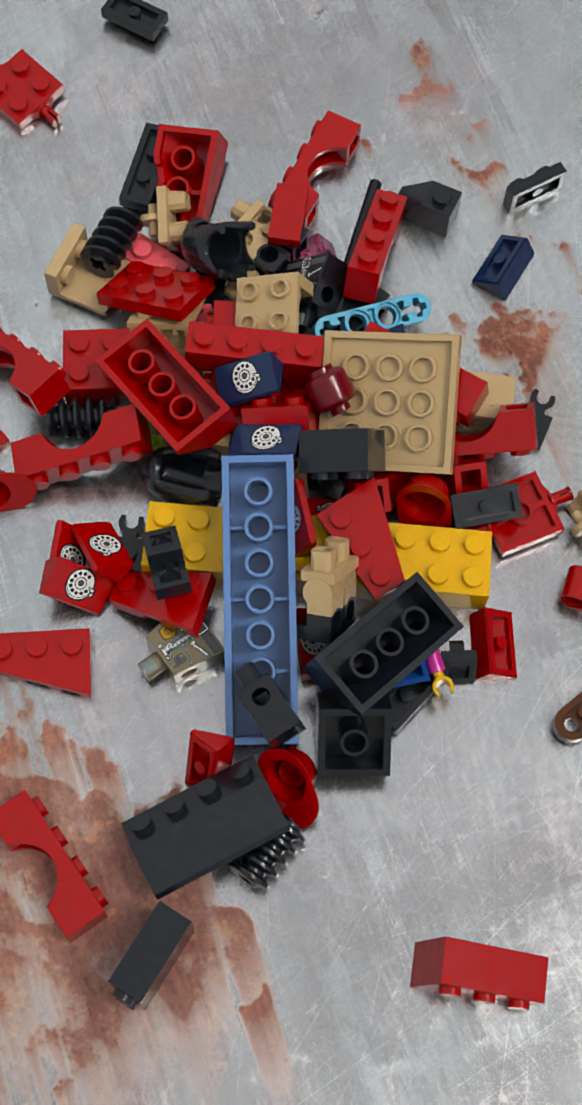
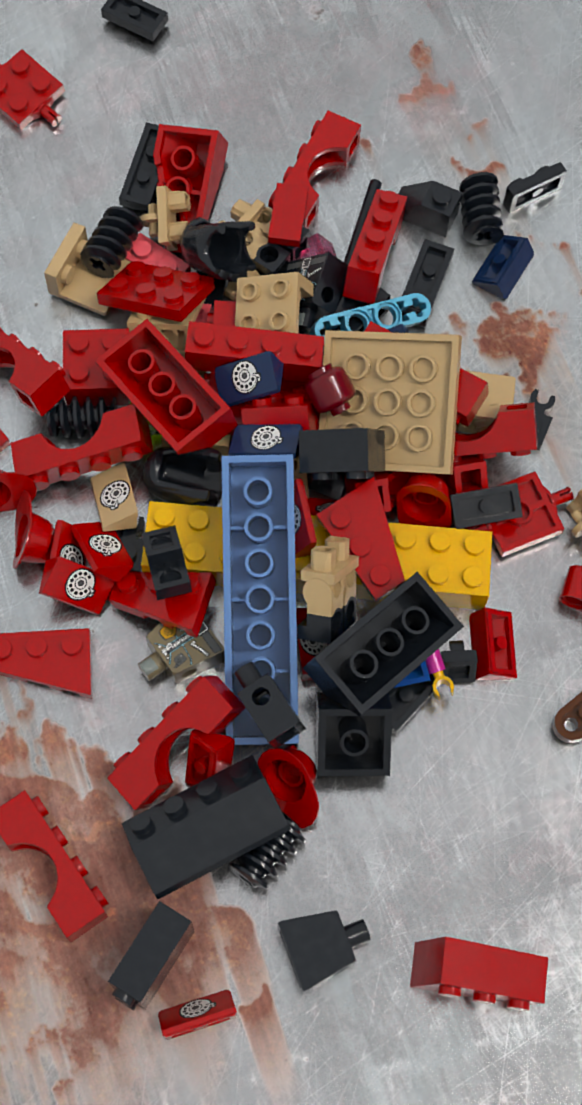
(32, 534): none -> red piece
(115, 499): none -> tan slope
(145, 772): none -> red arch
(197, 1014): none -> red slope
(320, 946): none -> black torso
(428, 274): none -> black plate
(481, 209): none -> black piece

